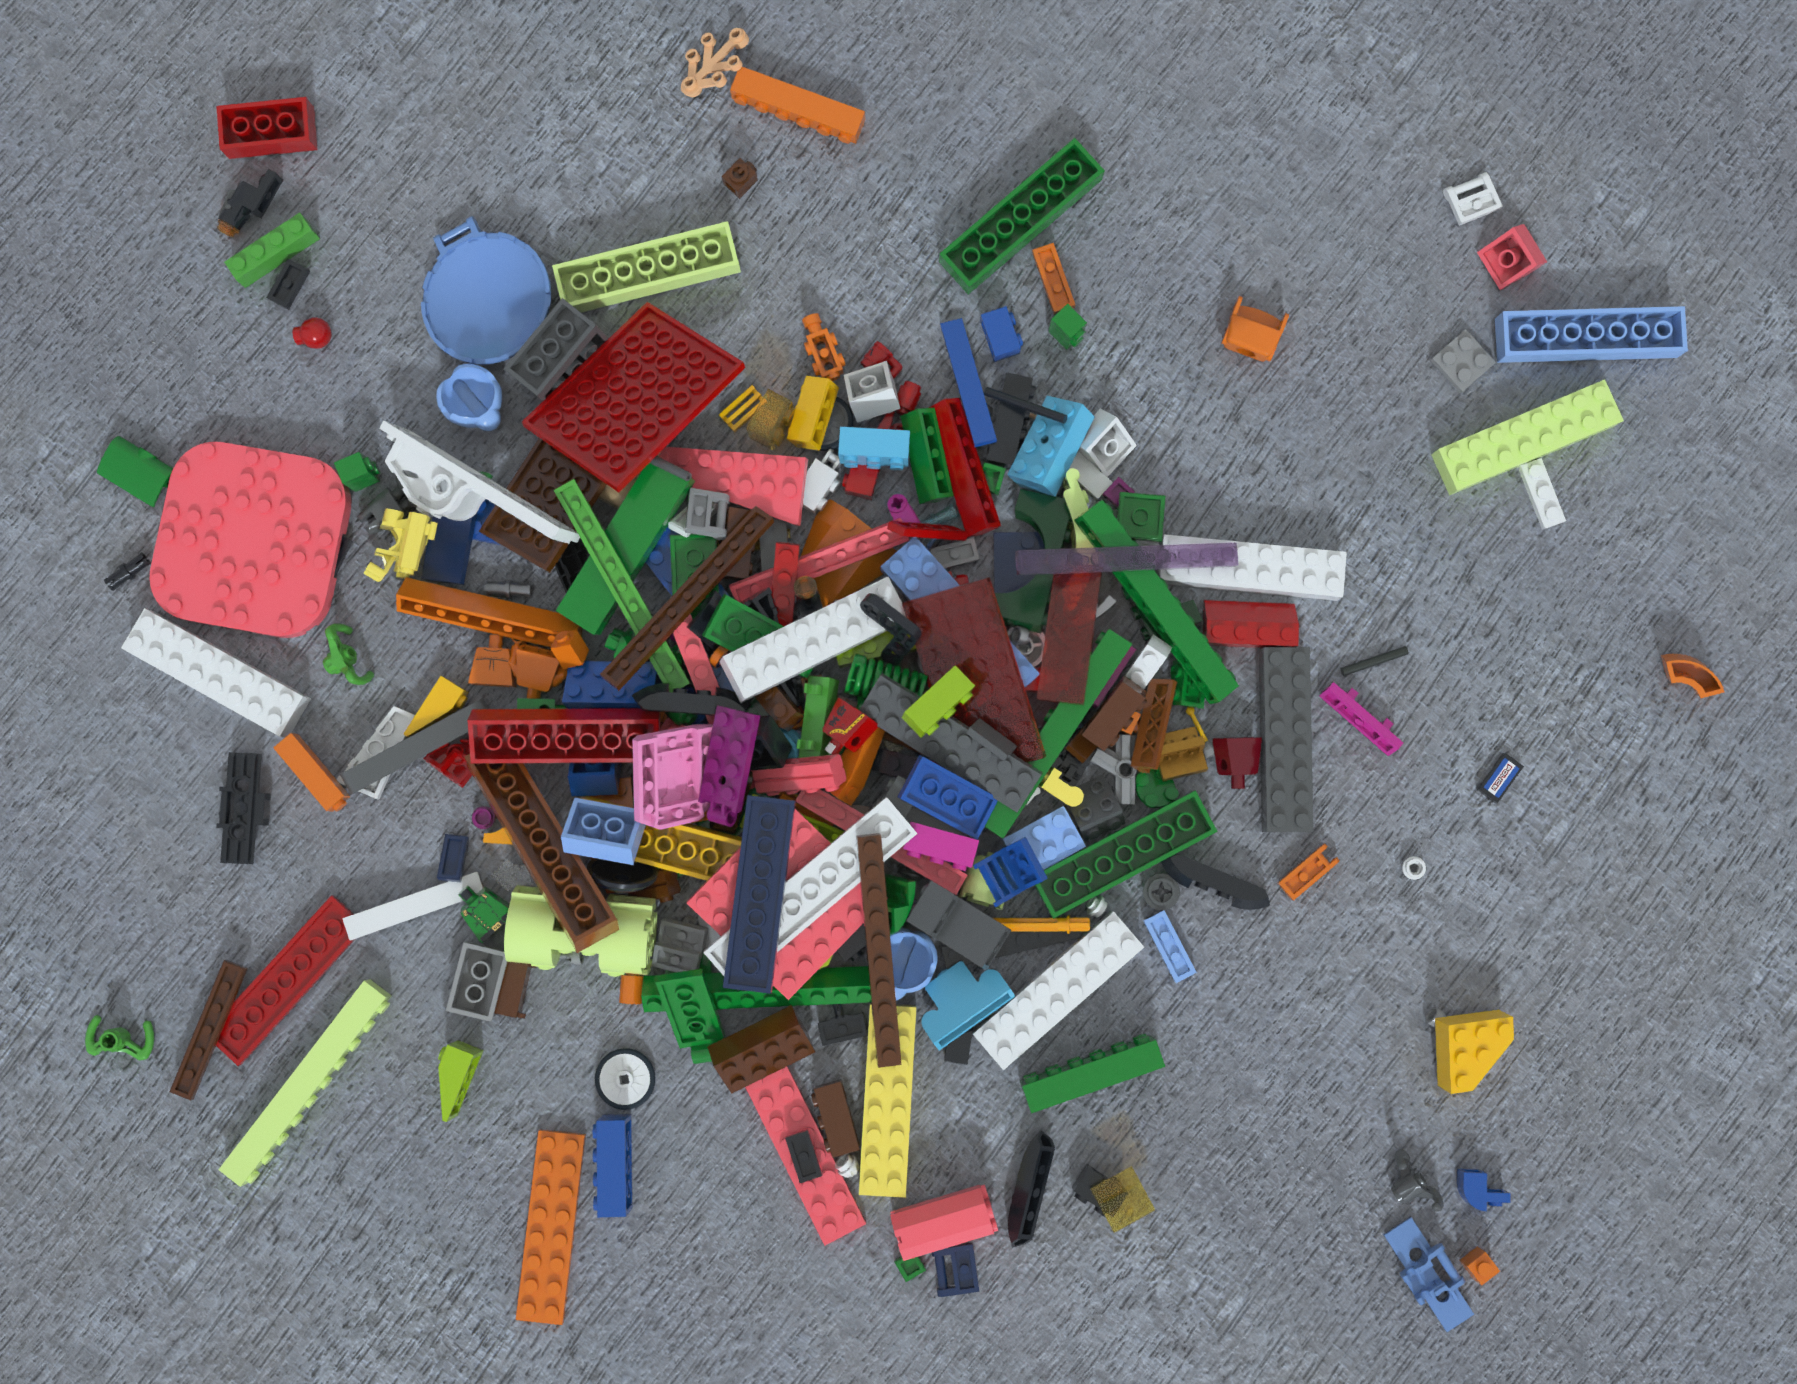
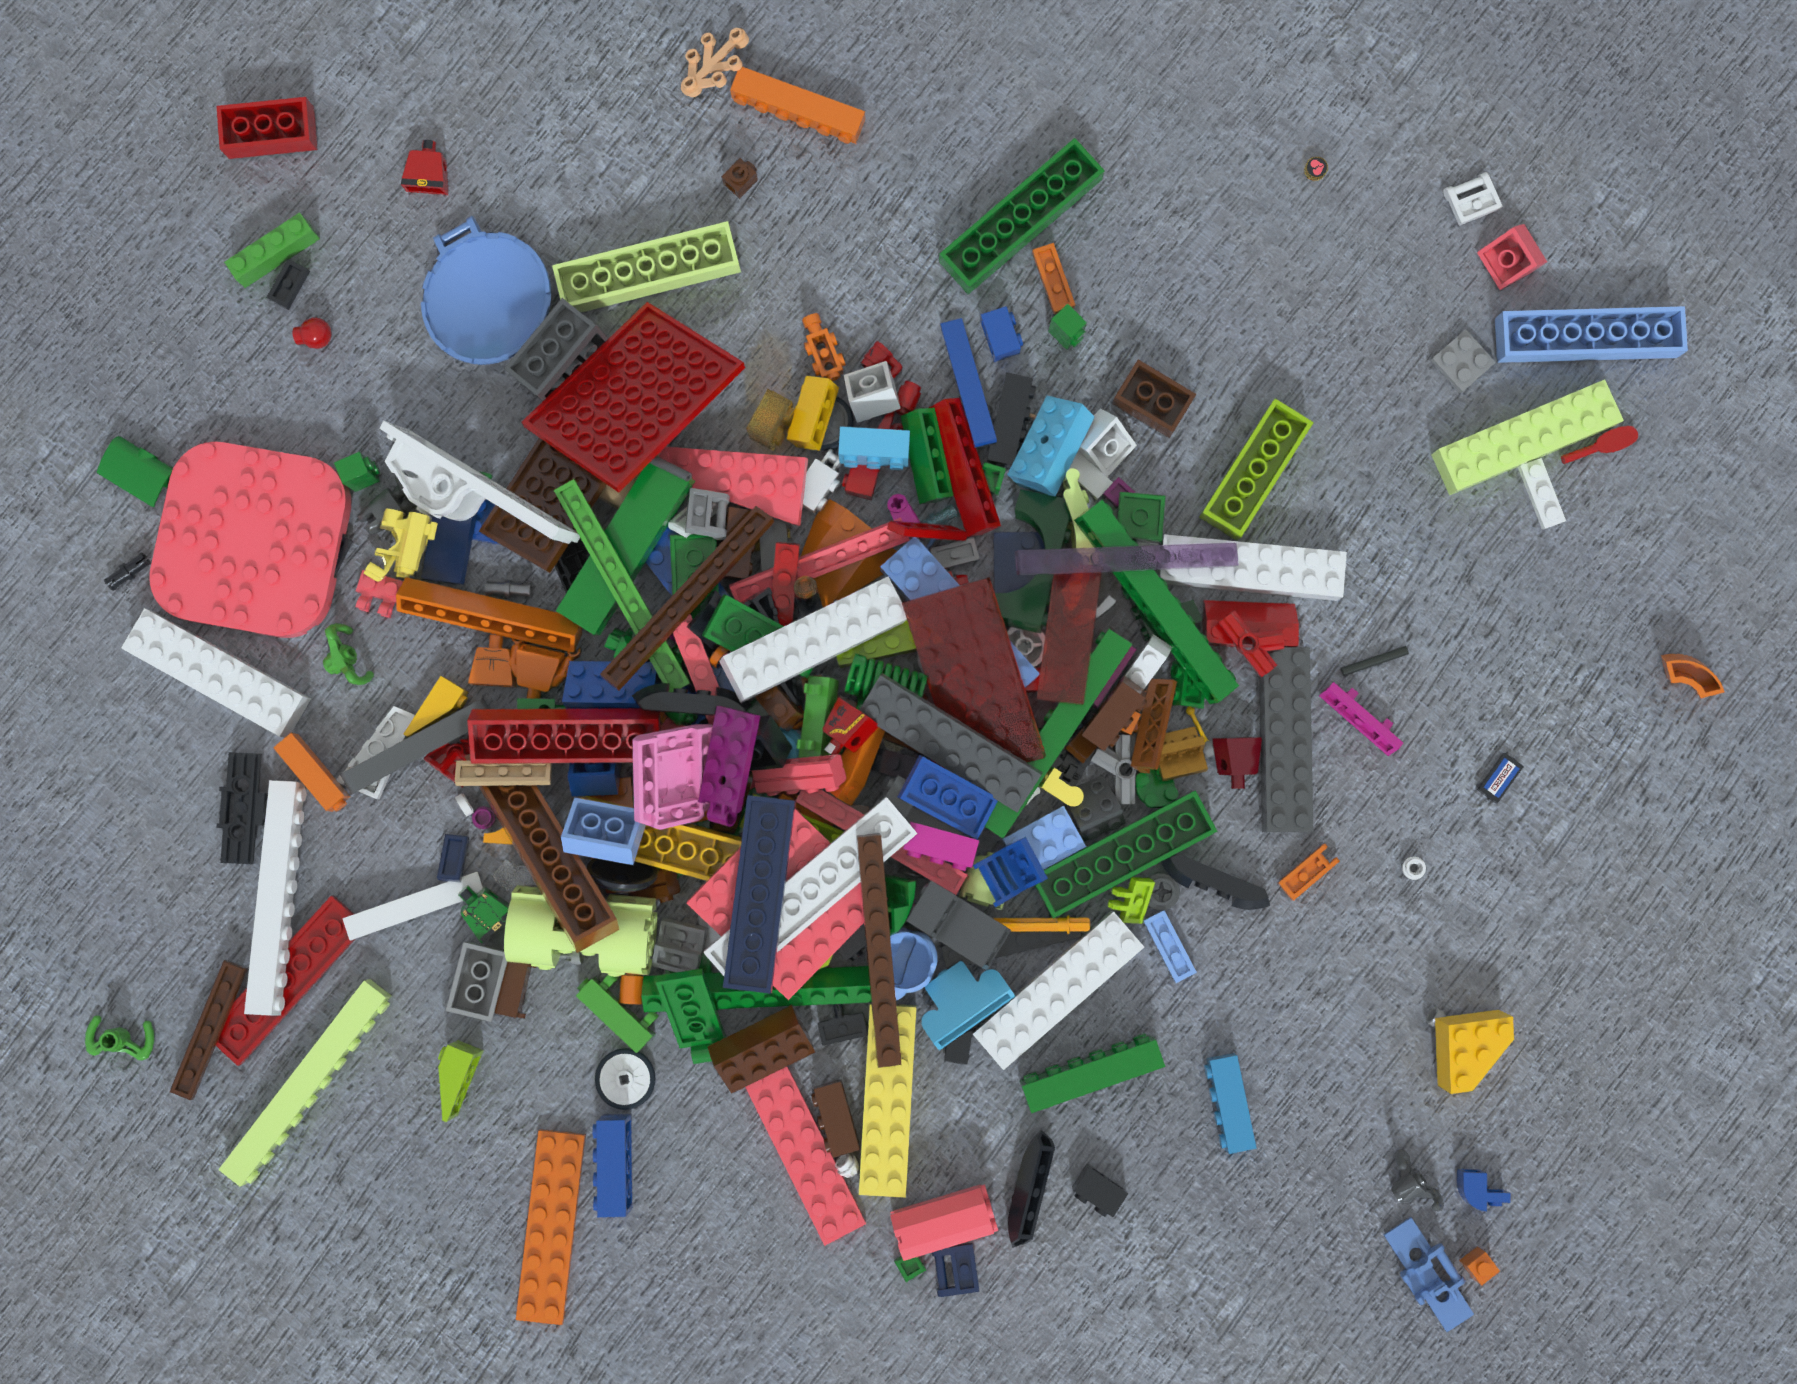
(247, 200): black plate -> none
(275, 898): none -> white brick
(383, 590): none -> coral plate
(426, 171): none -> red torso
(464, 804): none -> white tile
(471, 398): light blue piece -> none
(502, 774): none -> tan plate
(569, 649): orange brick -> none
(615, 1014): none -> bright green brick
(736, 403): yellow tile -> none
(803, 1156): black plate -> none
(880, 611): black beam -> none
(938, 702): lime brick -> none
(991, 739): dark grey tile -> none
(1020, 635): light grey hinge -> none
(1026, 405): black bar -> none
(1096, 906): white plate -> none
(1123, 1199): clear yellow slope -> none
(1135, 901): none -> lime hinge
(1153, 398): none -> reddish brown brick
(1230, 1102): none -> dark azure brick
(1253, 332): orange piece -> none
(1256, 469): none -> lime brick
(1262, 642): none -> red piece
(1316, 168): none -> tile
(1607, 443): none -> red piece

